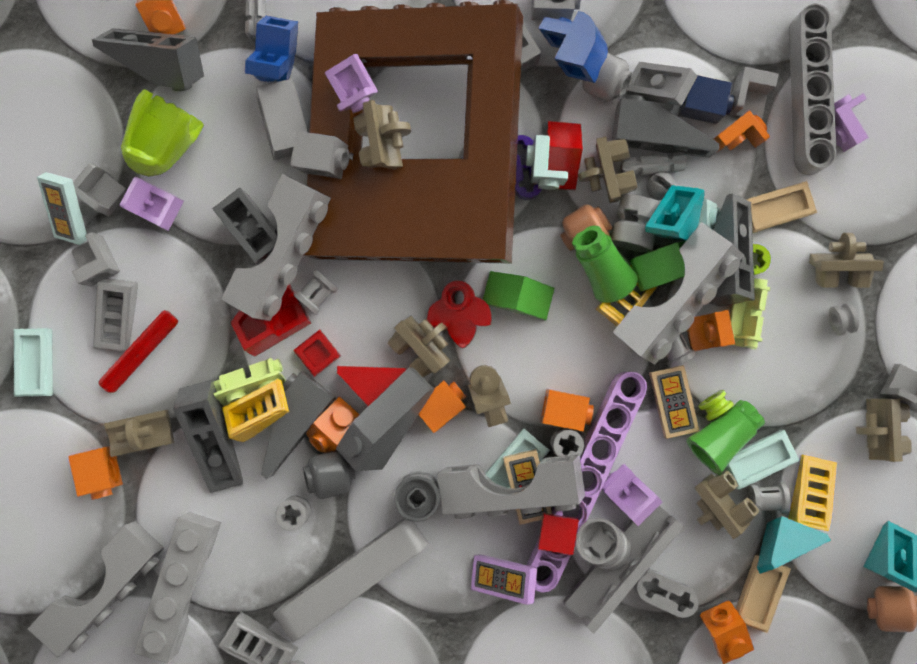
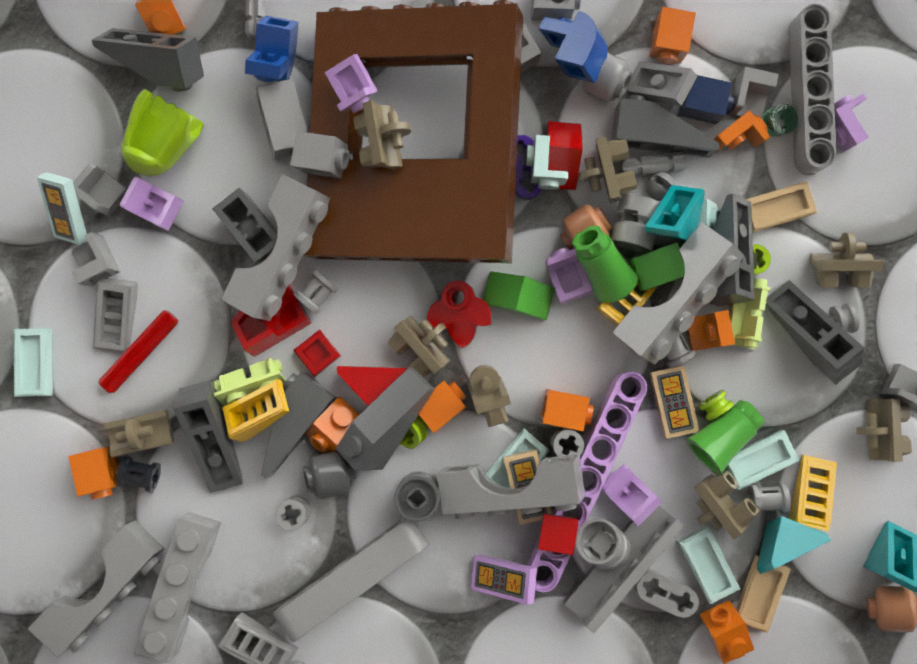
(128, 467): none -> black bush
(420, 433): none -> lime bush
(567, 276): none -> lavender bracket
(672, 35): none -> orange brick
(708, 564): none -> light aqua tile
(786, 113): none -> clear green bush
(815, 332): none -> dark grey slope

